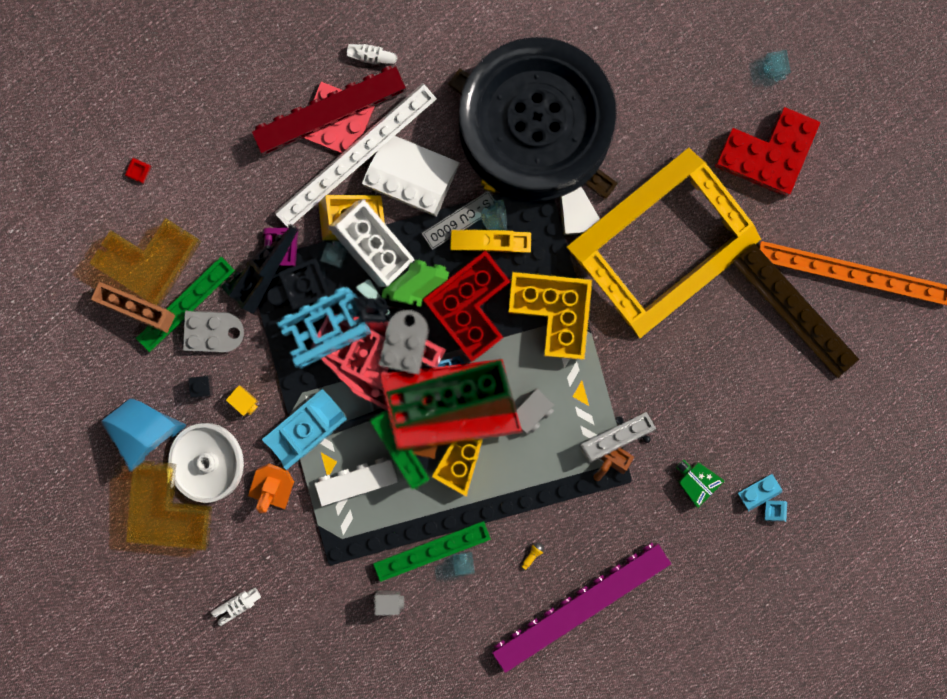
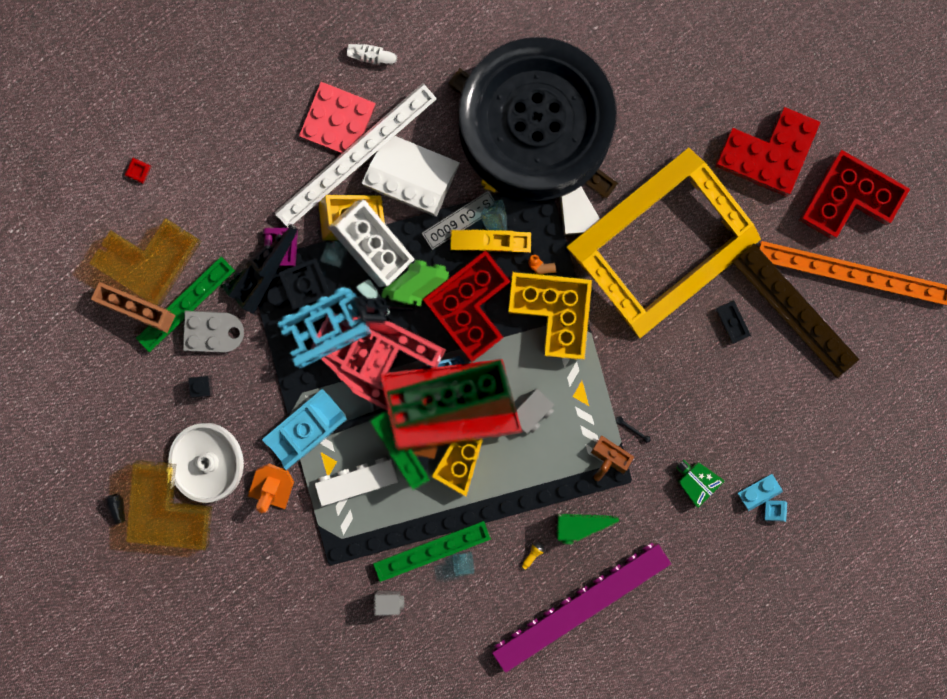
(115, 507): none -> black cone
(139, 430): dark azure wedge -> none
(236, 605): white hinge -> none
(243, 401): yellow brick -> none
(329, 110): dark red brick -> none
(405, 344): light grey plate -> none
(539, 267): none -> arm
(578, 526): none -> green slope
(617, 437): light grey tile -> none
(733, 322): none -> black plate
(777, 65): clear light blue brick -> none
(848, 186): none -> red brick

